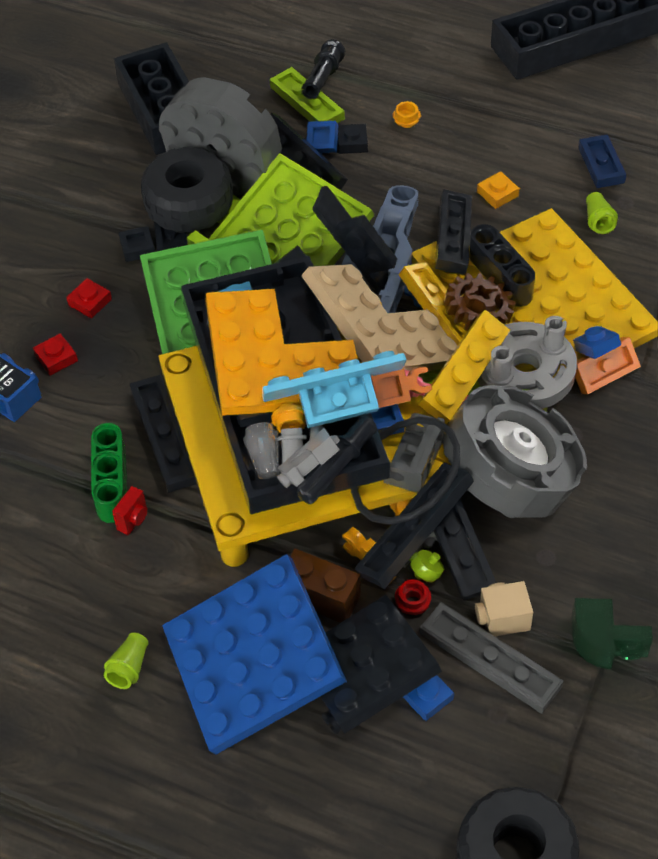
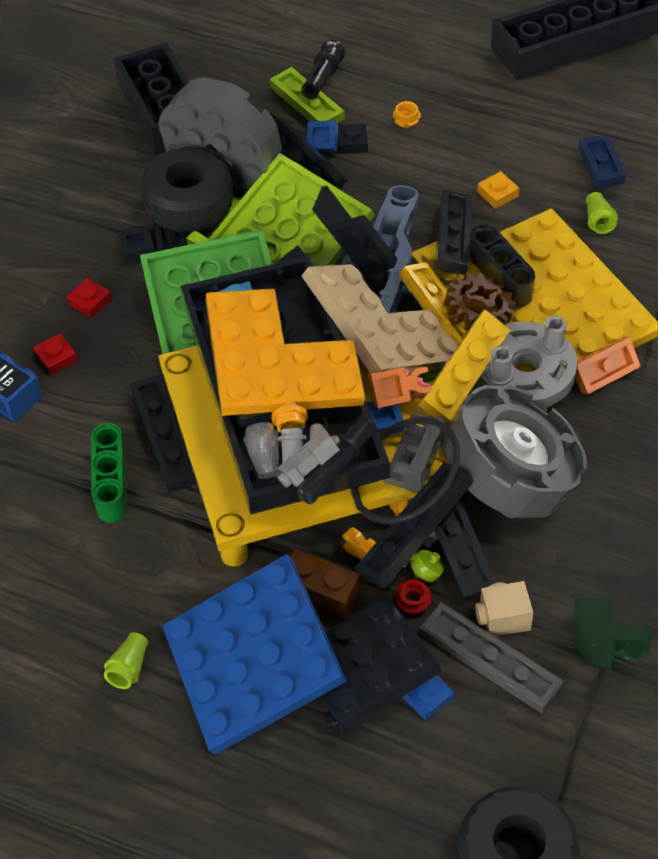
(130, 510): red plate -> none
(336, 392): medium azure bracket -> none
(597, 342): blue plate -> none

